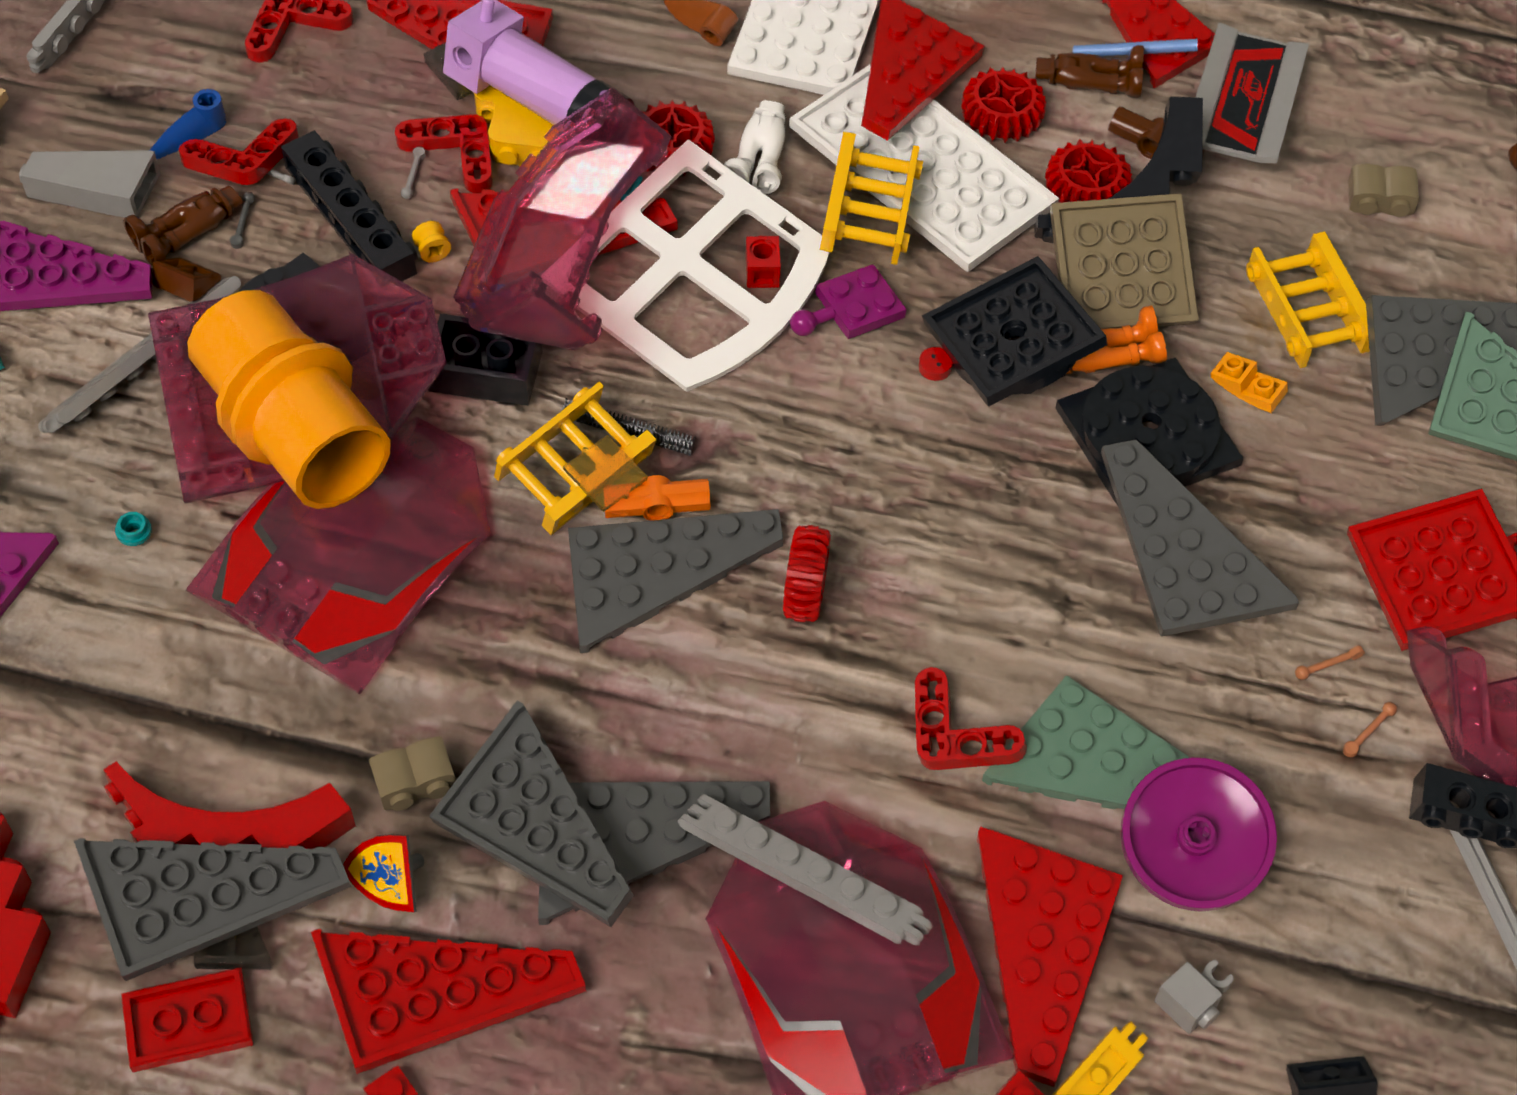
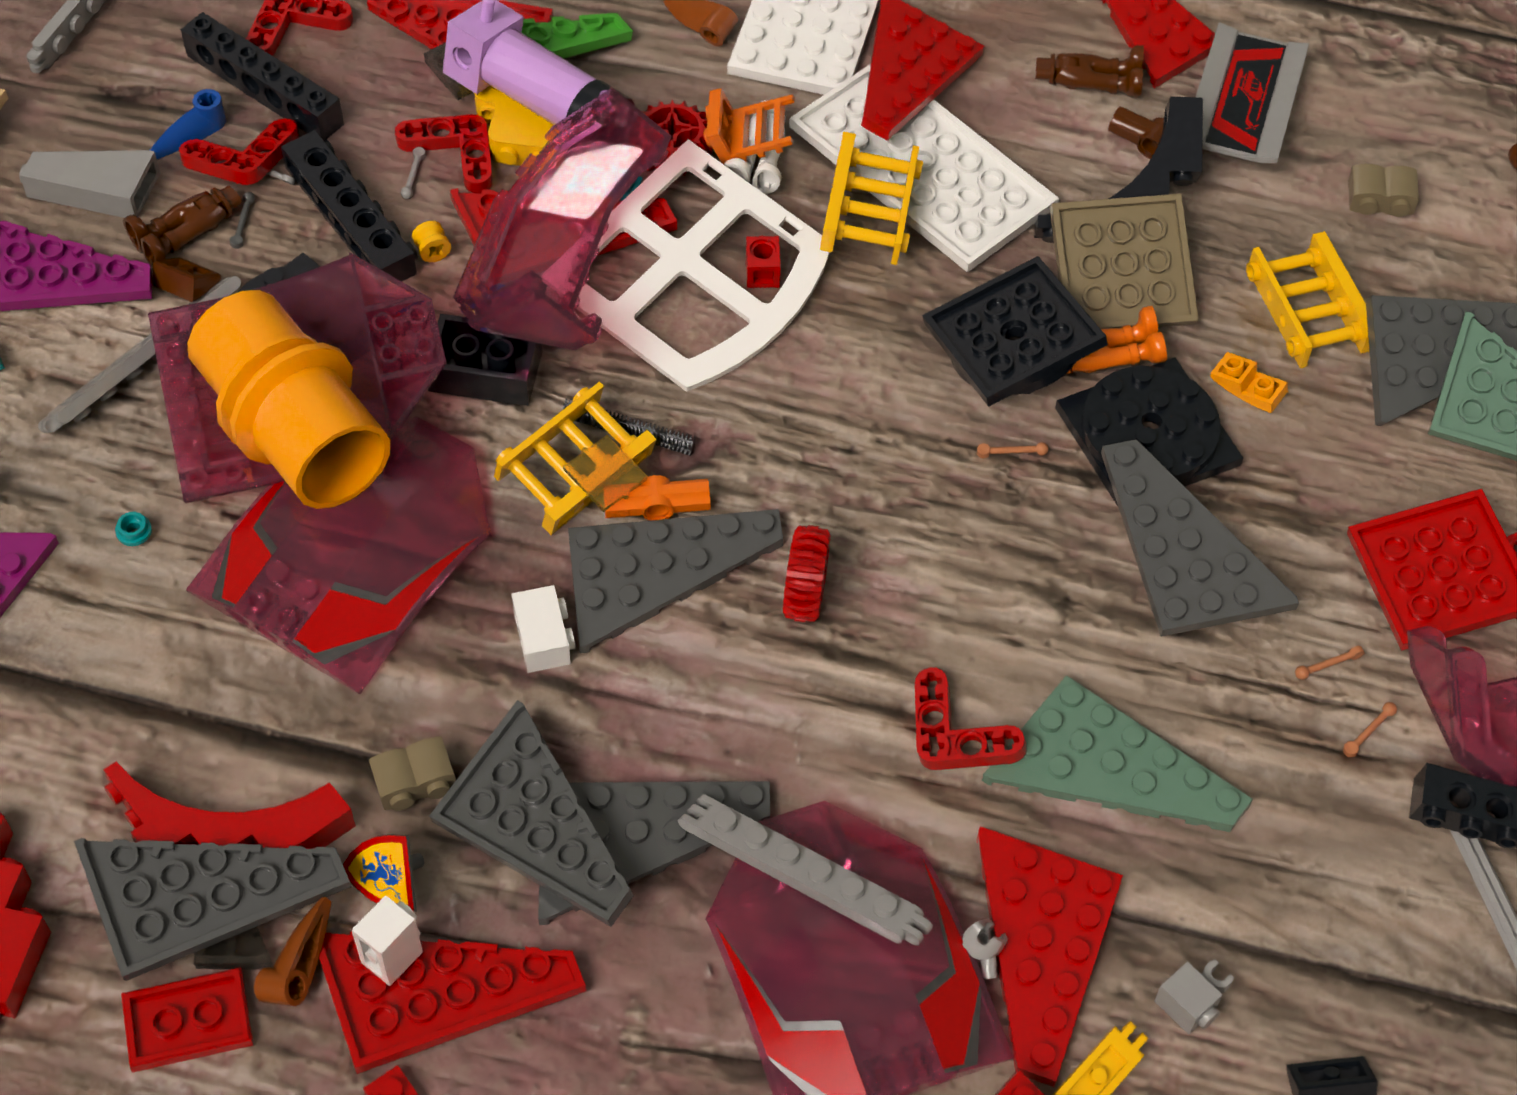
(262, 76): none -> black brick
(294, 969): none -> dark orange piece
(388, 939): none -> white brick
(541, 628): none -> white brick
(578, 36): none -> bright green wing
(729, 127): none -> orange plate
(855, 302): magenta plate -> none
(935, 364): red tile -> none
(983, 947): none -> light grey piece
(985, 450): none -> nougat hinge
(1003, 104): red gear -> none
(1086, 172): red gear -> none
(1150, 47): medium blue bar -> none
(1198, 834): magenta dish -> none

